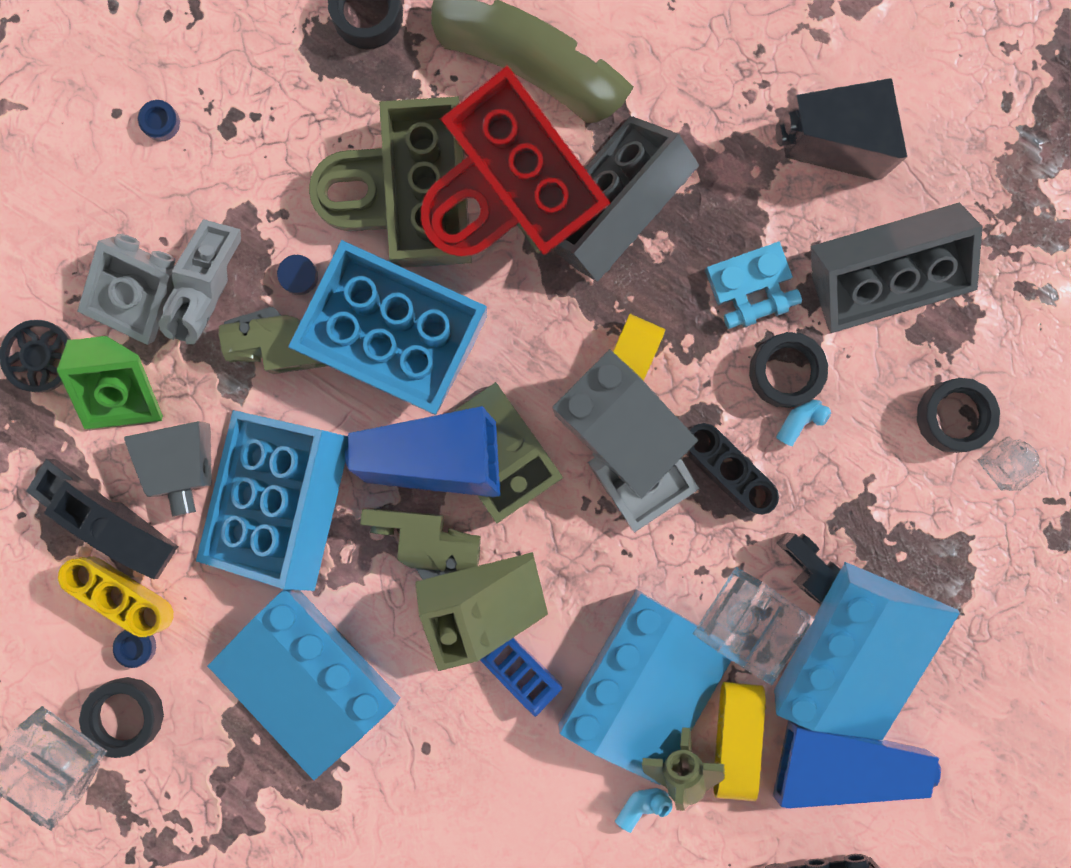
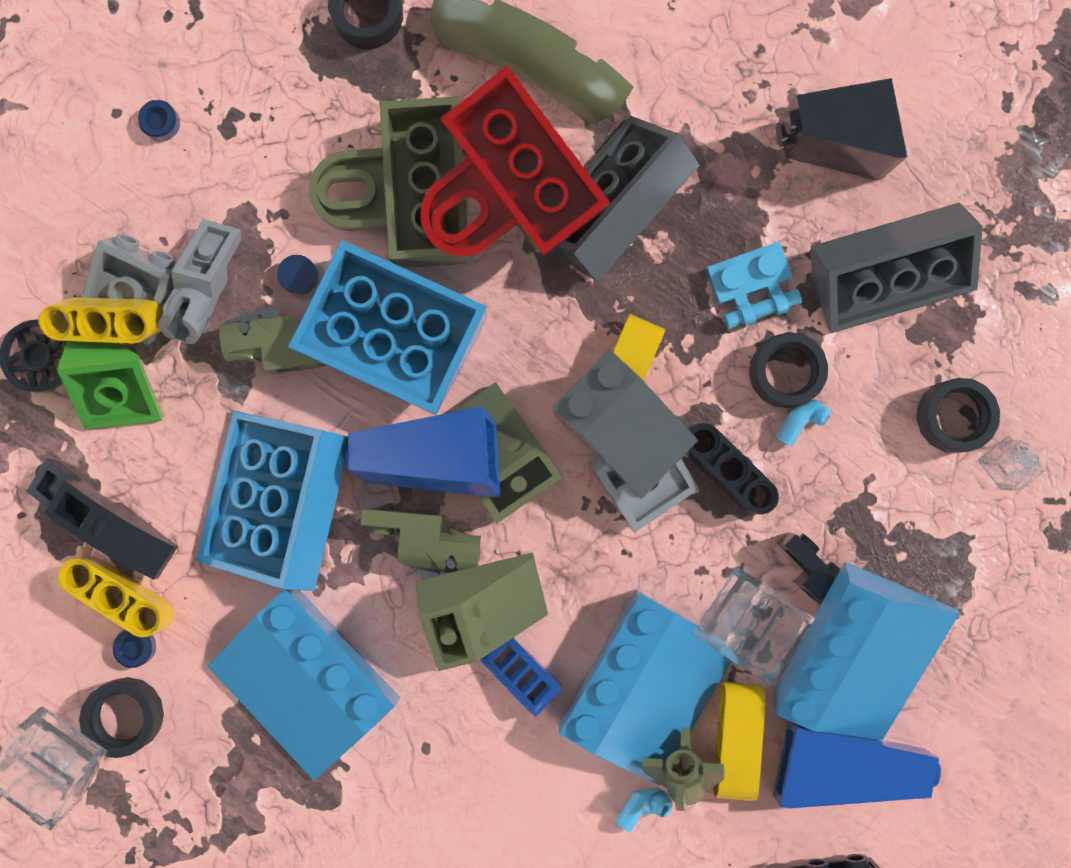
(86, 323): none -> yellow beam
(173, 463): dark grey torso -> none

